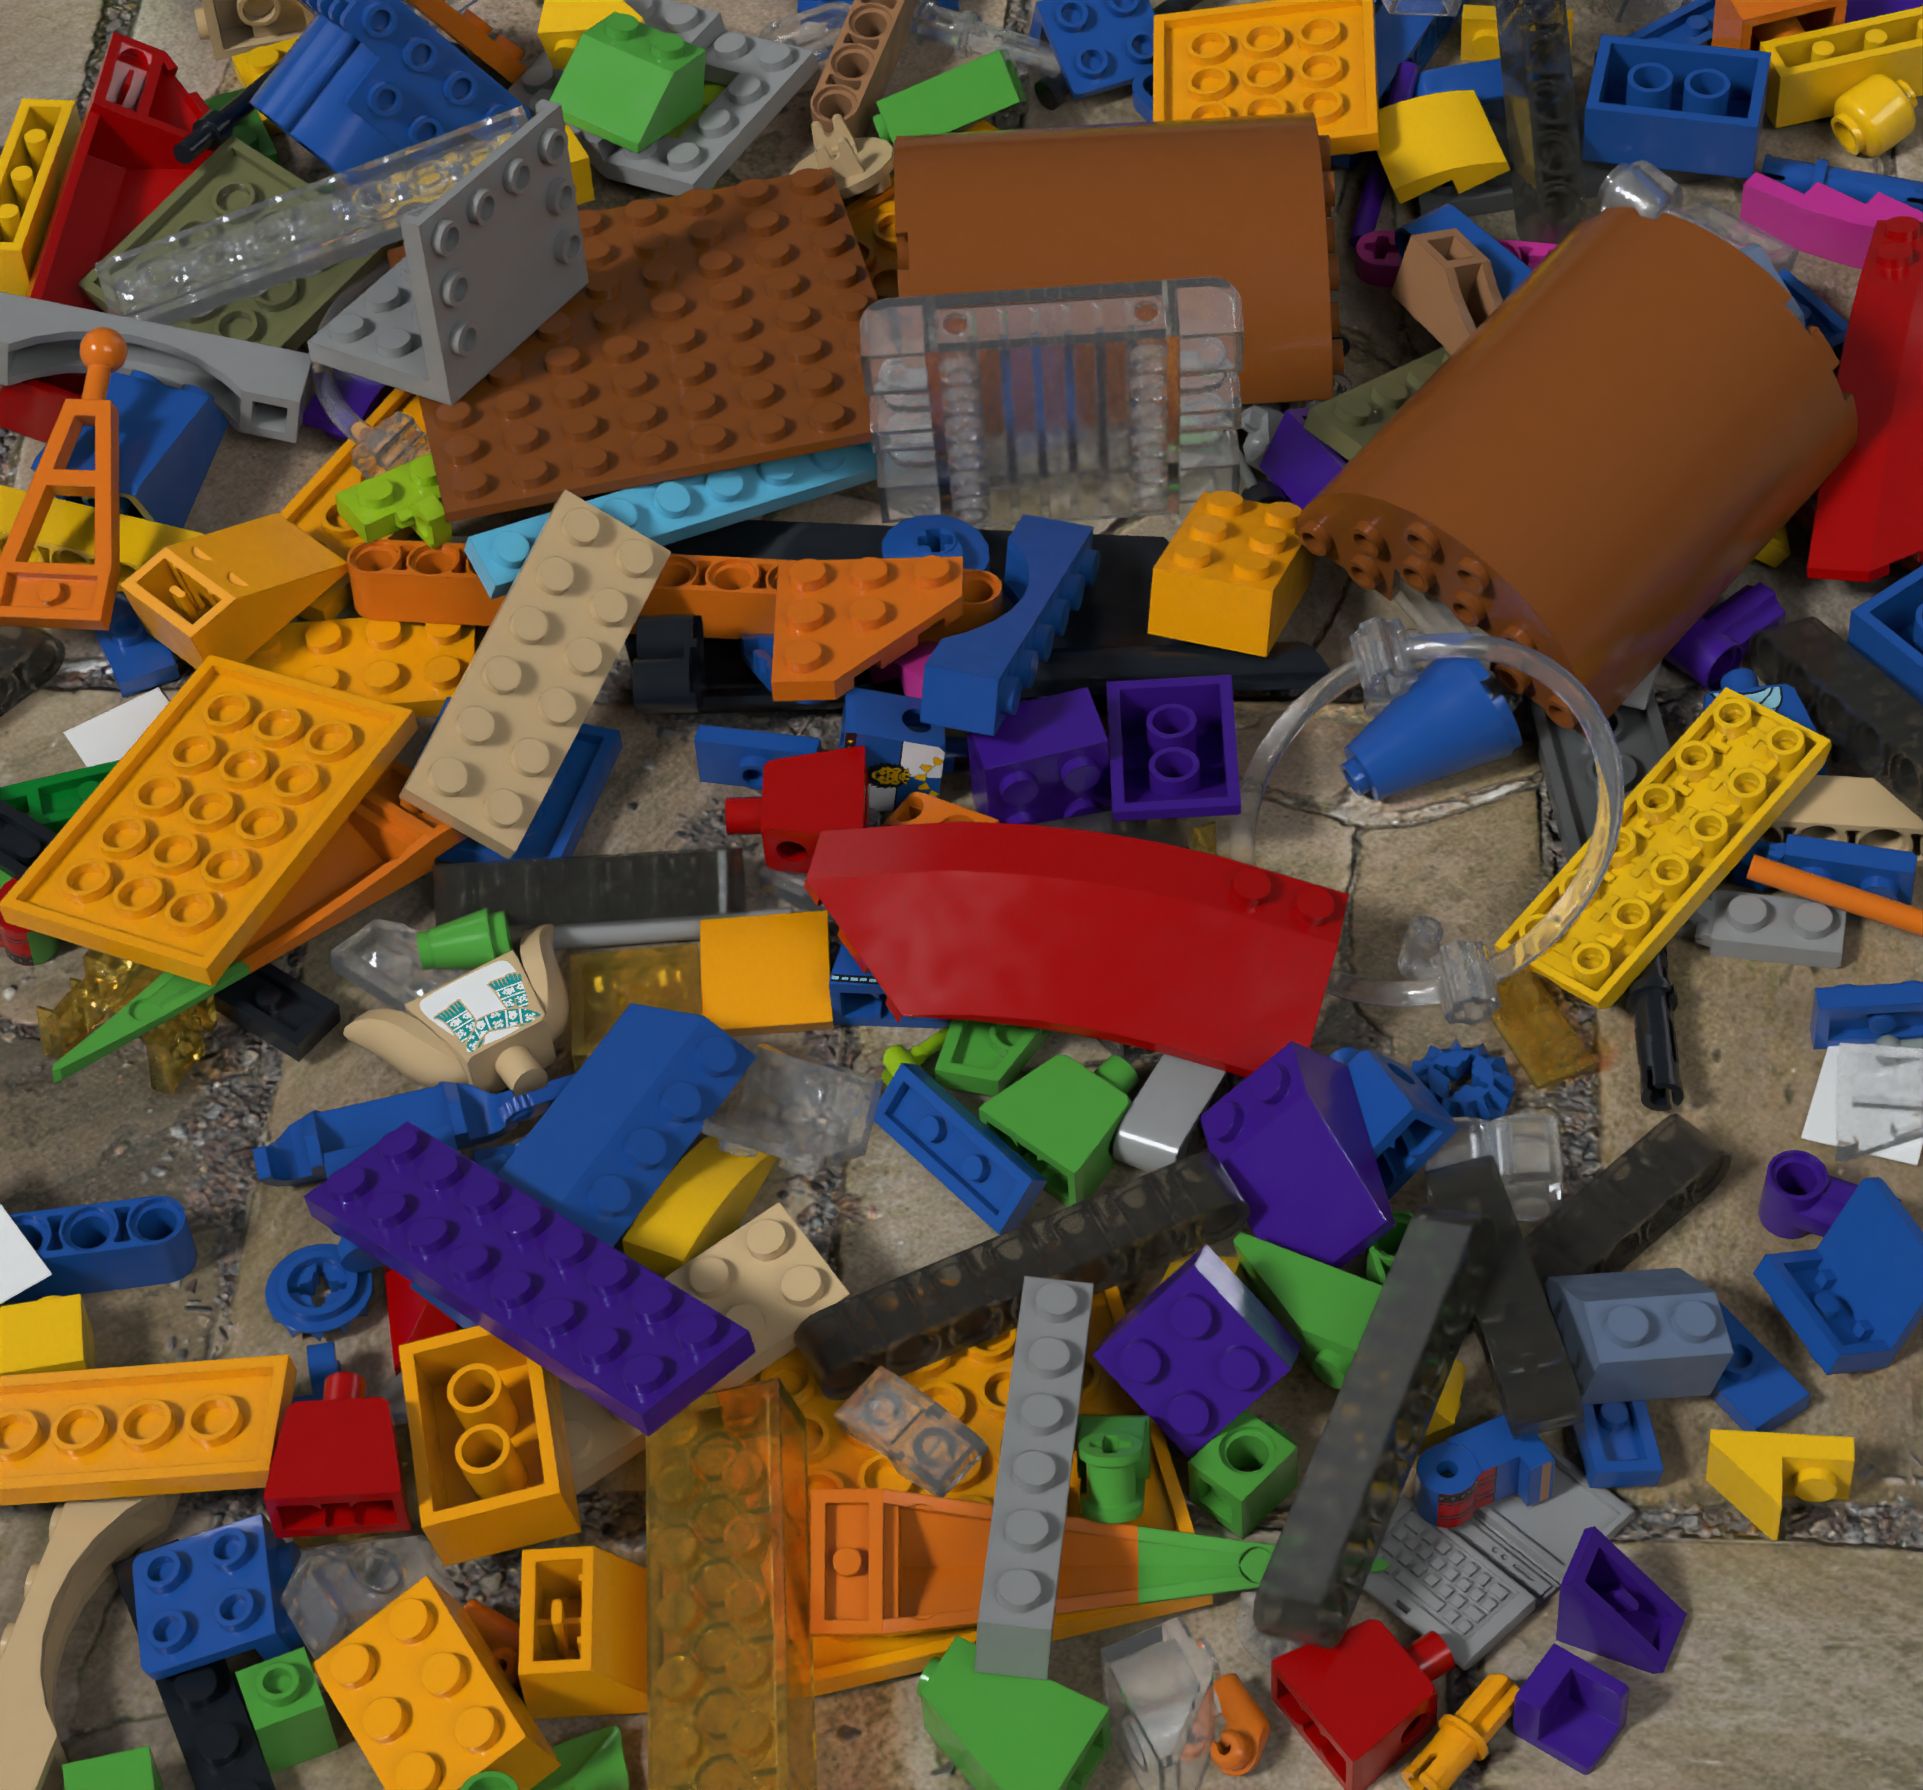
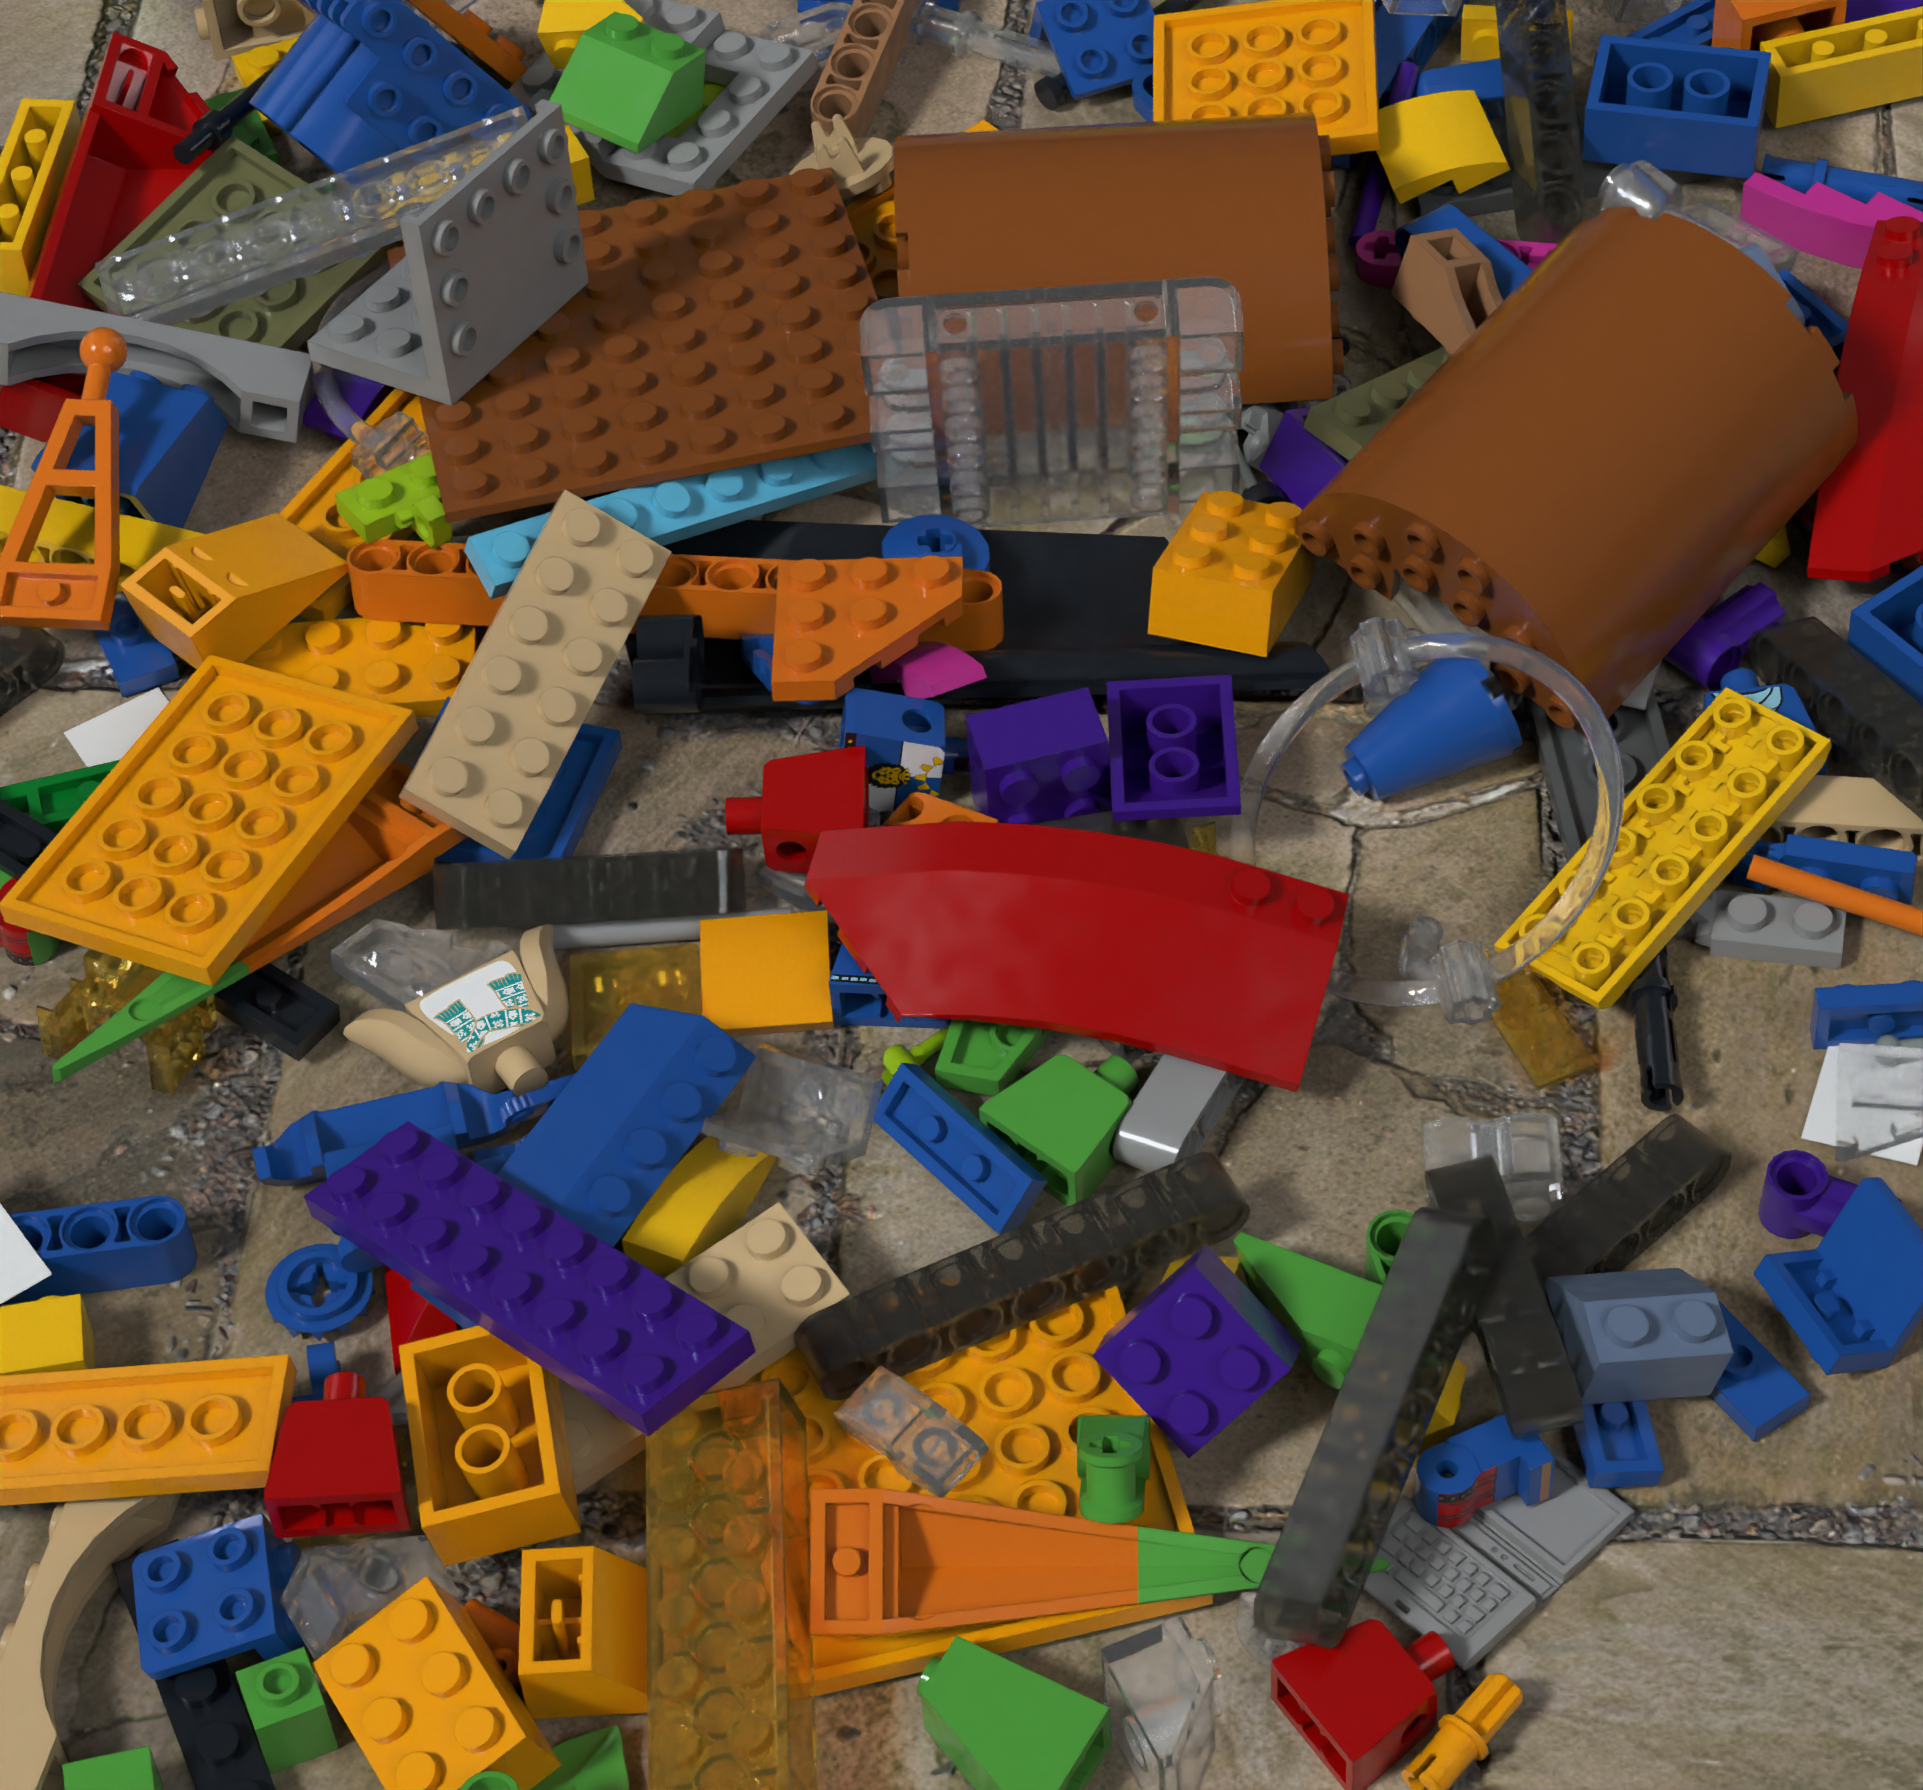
(465, 941): bright green cone -> none
(739, 755): blue plate -> none
(952, 98): bright green slope -> none
(981, 673): blue arch -> none
(1034, 1479): light grey arch -> none
(1239, 1497): bright green brick -> none
(1245, 1728): orange arm -> none
(1302, 1157): dark purple slope -> none
(1399, 1114): blue torso -> none
(1490, 1085): blue gear -> none
(1570, 1709): dark purple panel -> none
(1615, 1607): dark purple slope -> none
(1763, 1466): yellow slope -> none
(1874, 115): yellow head -> none

